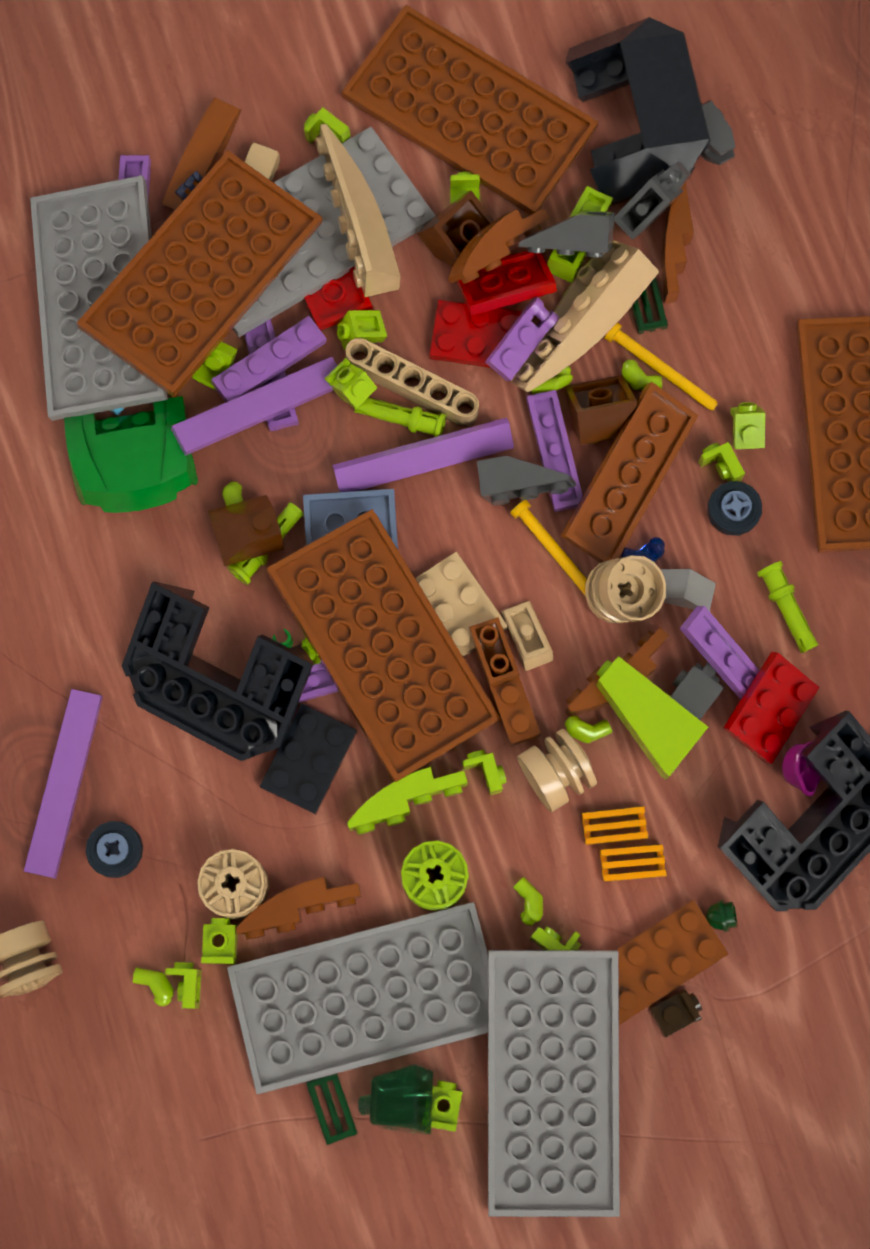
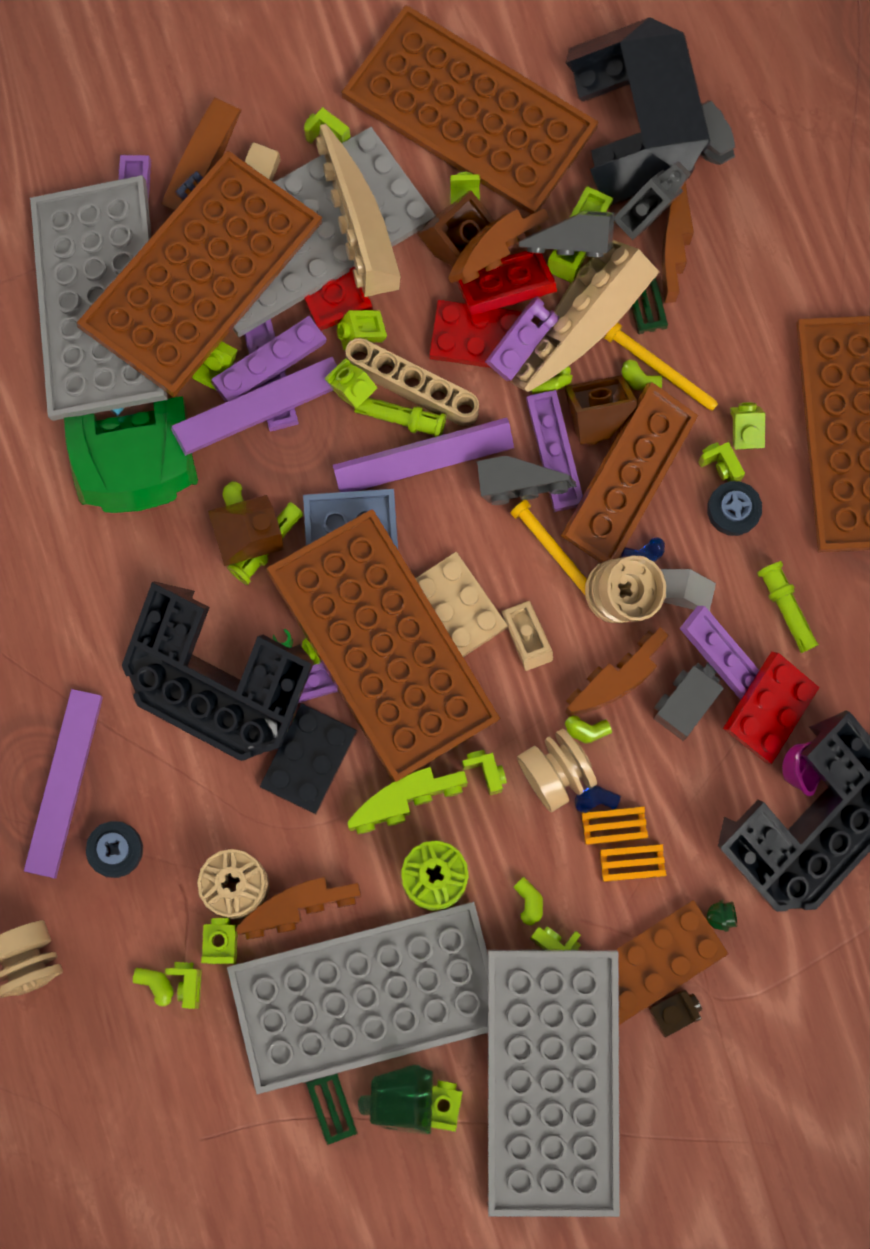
(504, 681): dark orange slope -> none
(593, 797): none -> clear blue arm
(650, 715): lime slope -> none

